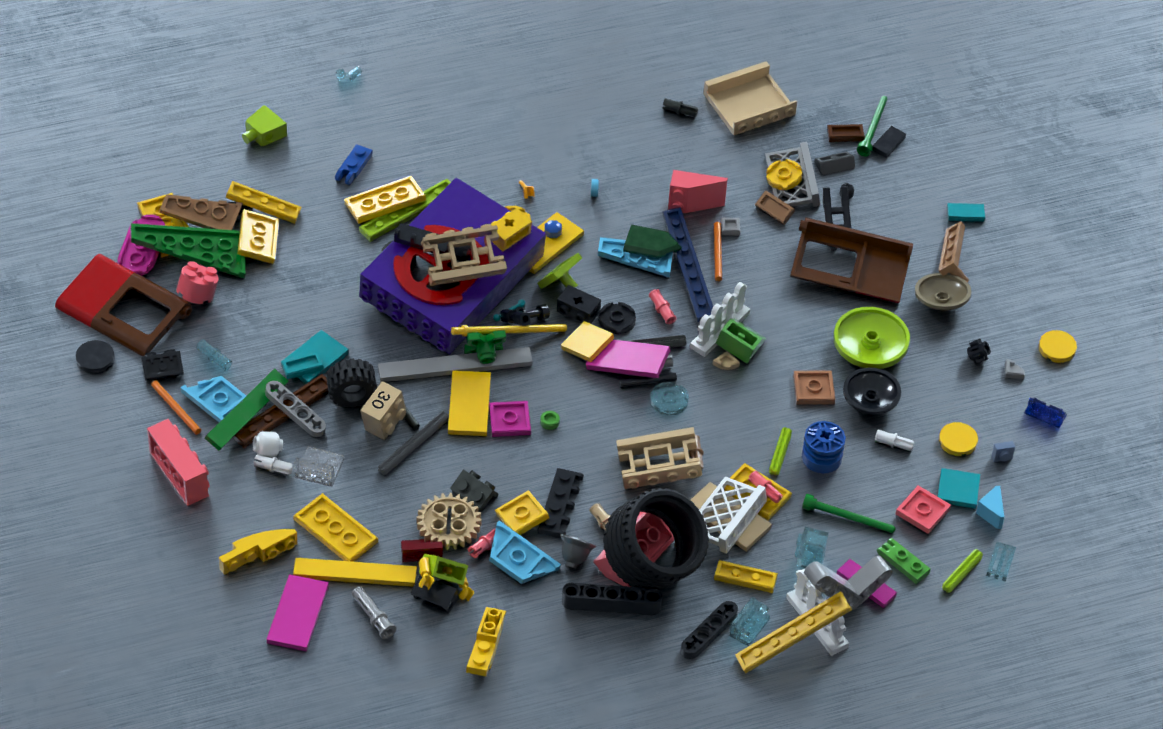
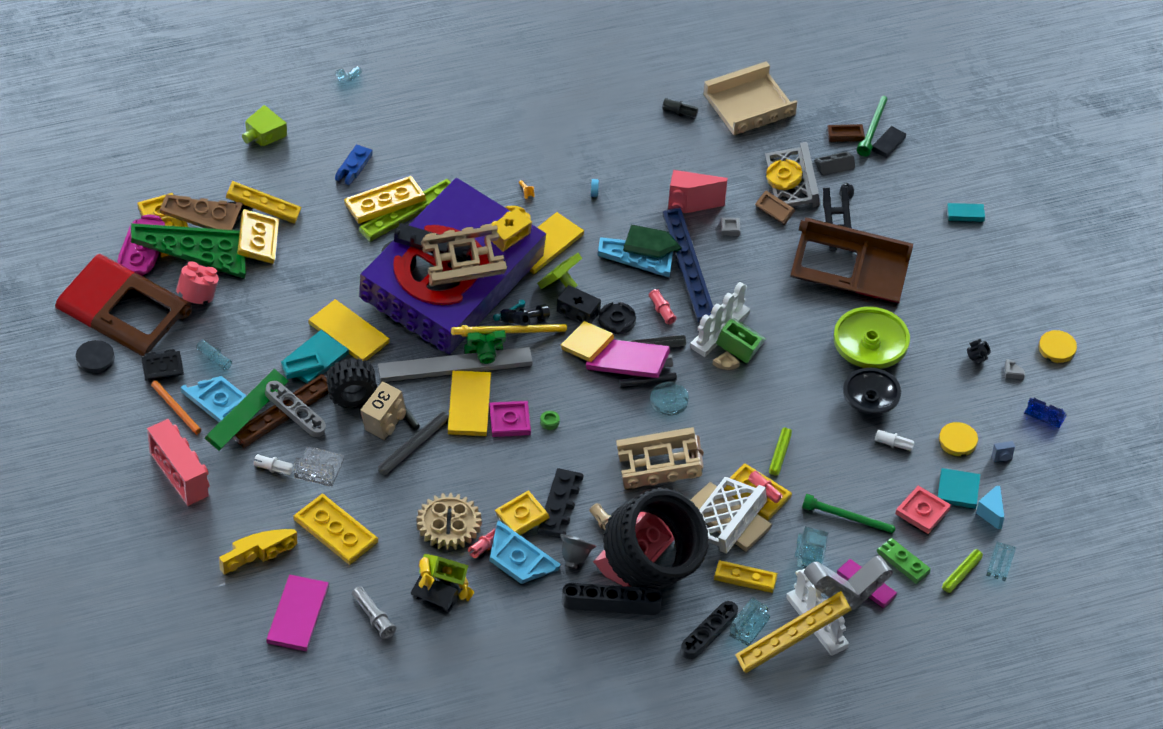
(267, 444): white head -> none
(349, 330): none -> yellow tile
(355, 572): yellow tile -> none
(415, 549): dark red panel -> none
(470, 486): pearl dark grey bracket -> none
(486, 642): yellow slope -> none
(553, 229): blue tile -> none
(718, 251): orange bar -> none
(814, 387): nougat tile -> none
(823, 447): blue wheel -> none
(942, 292): dark tan dish -> none
(952, 250): medium nougat piece -> none

